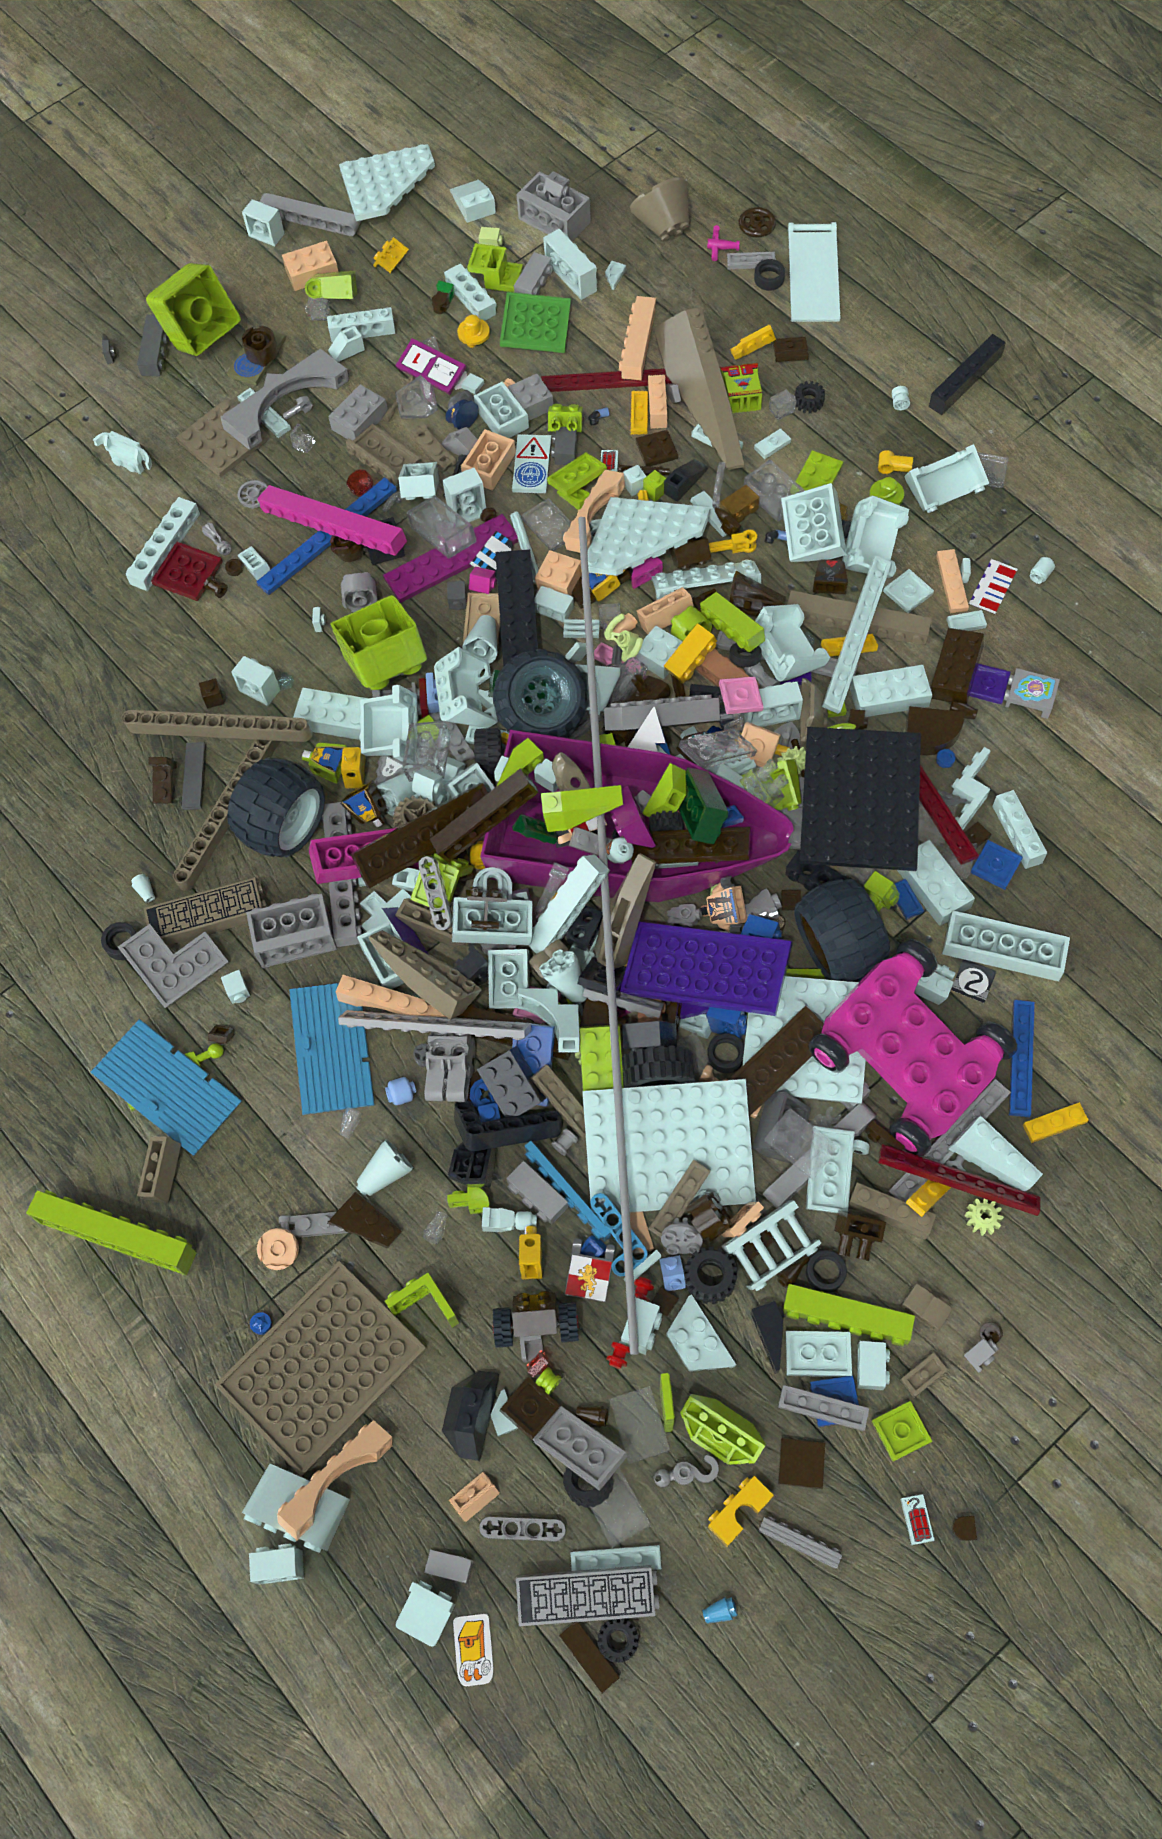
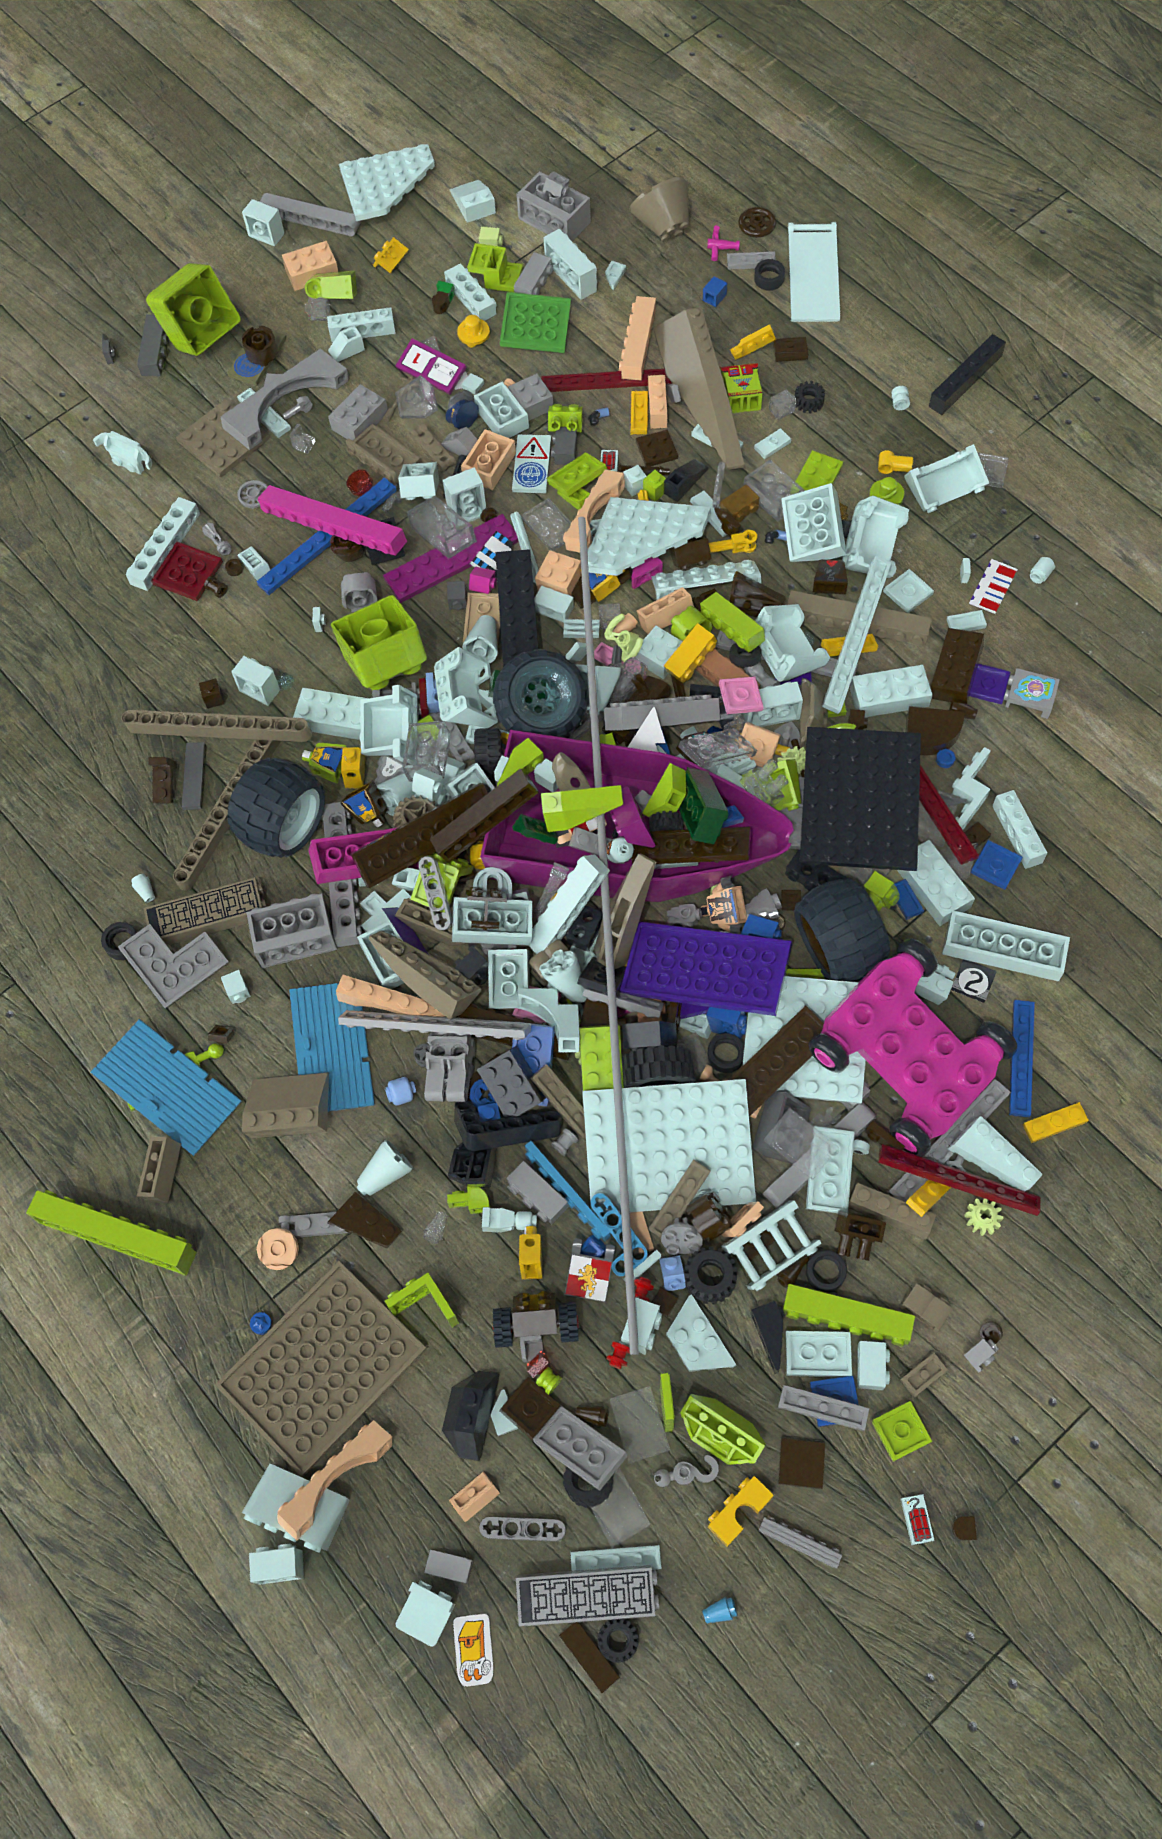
(286, 1106): none -> dark tan slope
(349, 1122): clear cone -> none
(714, 291): none -> blue brick
(952, 581): light nougat plate -> none

